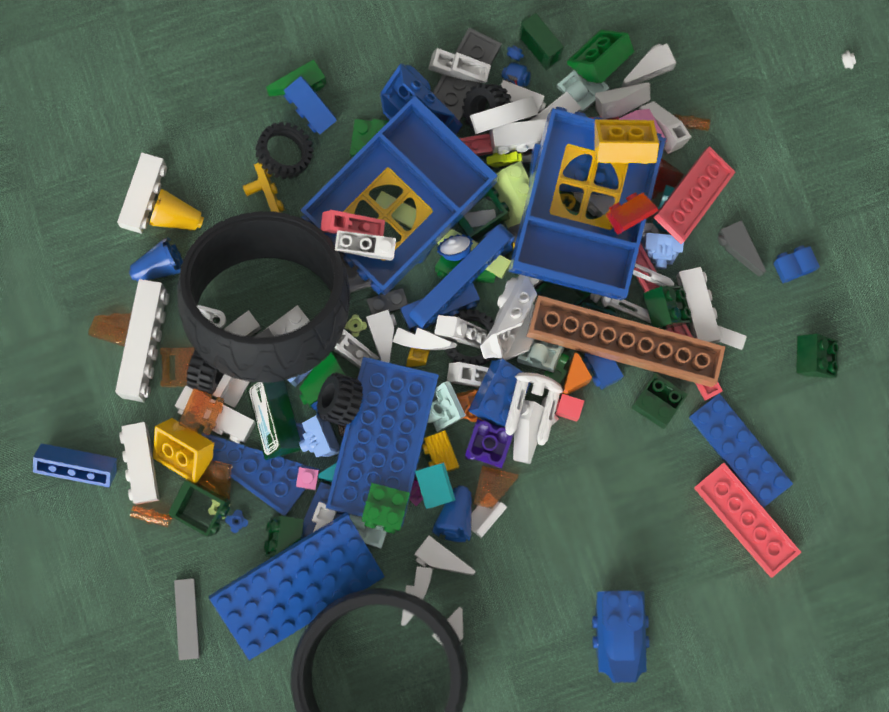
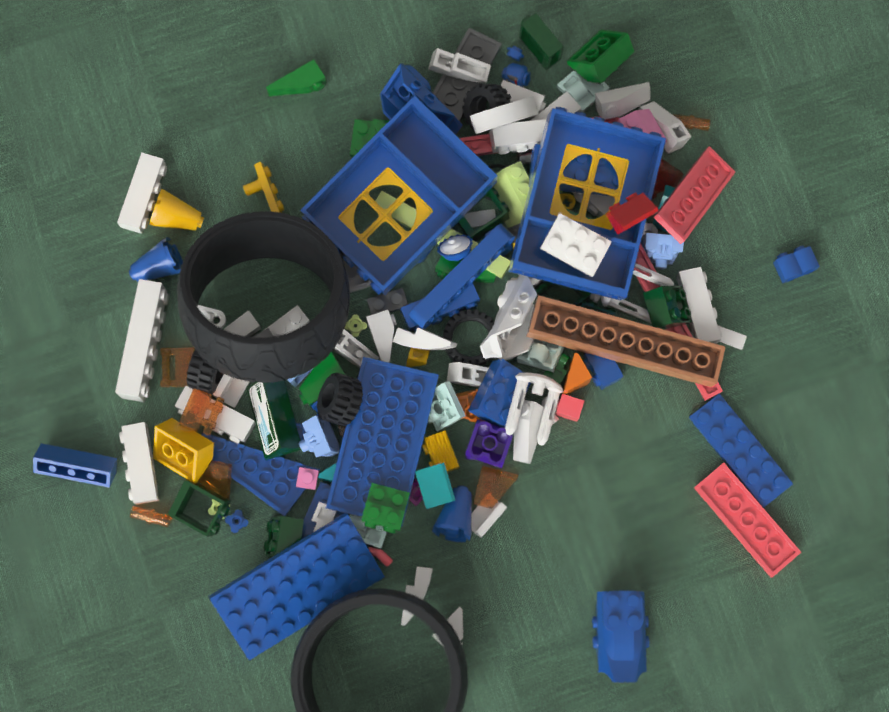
(111, 328): clear orange wing -> none
(186, 619): light grey tile -> none
(291, 133): black tyre -> none
(309, 105): blue brick -> none
(348, 222): coral slope -> none
(365, 245): white slope -> none
(381, 556): none -> coral arm
(438, 557): white slope -> none
(460, 331): white slope -> none
(500, 160): neon yellow plate -> none
(575, 245): none -> white plate
(626, 141): yellow slope -> none
(656, 62): white slope -> none
(659, 401): dark green slope -> none
(739, 245): dark grey slope -> none
(817, 356): dark green slope -> none
(848, 60): white plate -> none

